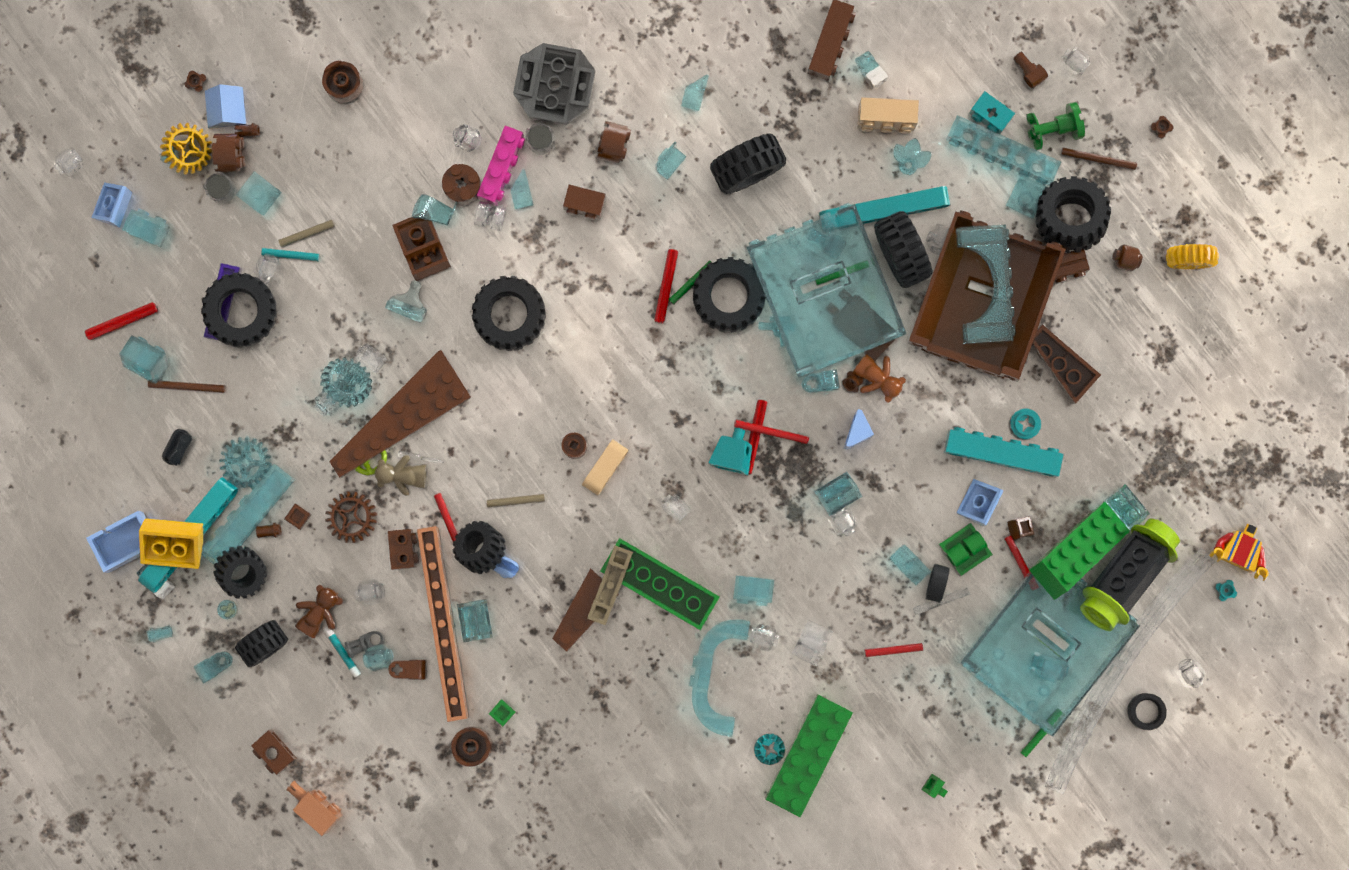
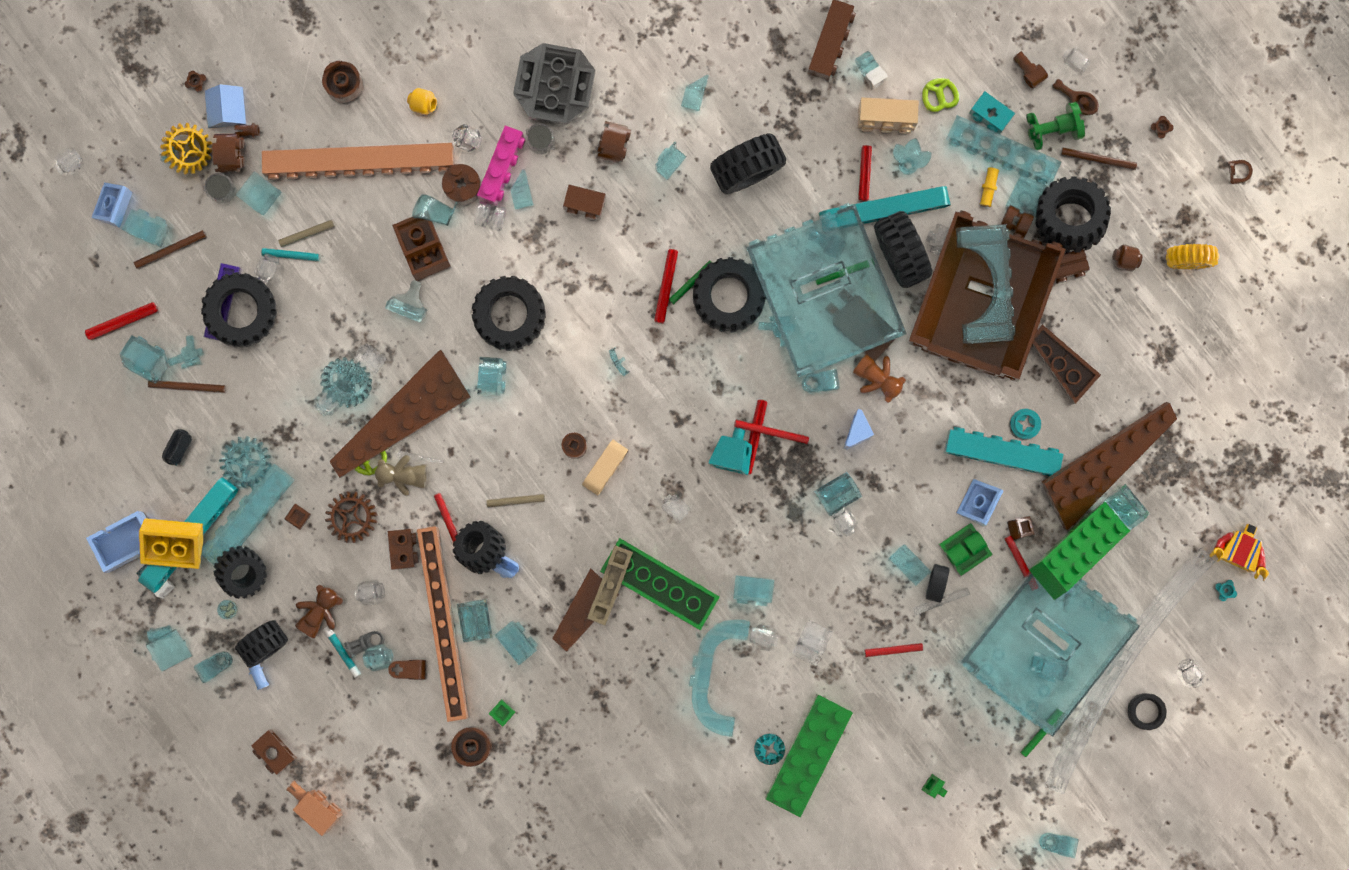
(168, 650): none -> clear light blue piece
(169, 249): none -> reddish brown bar
(188, 355): none -> clear light blue piece
(258, 676): none -> light blue pin
(268, 530): reddish brown pin -> none
(357, 160): none -> nougat brick
(422, 101): none -> yellow head
(490, 376): none -> clear light blue brick
(517, 642): none -> clear light blue brick
(617, 362): none -> clear light blue piece
(849, 385): reddish brown plate -> none
(865, 171): none -> red axle
(940, 95): none -> lime piece
(989, 187): none -> yellow pin
(1023, 223): none -> reddish brown wheel
(1062, 844): none -> clear light blue piece
(1087, 102): none -> reddish brown piece
(1091, 475): none -> reddish brown wing
(1129, 574): brick -> none
(1231, 164): none -> reddish brown piece

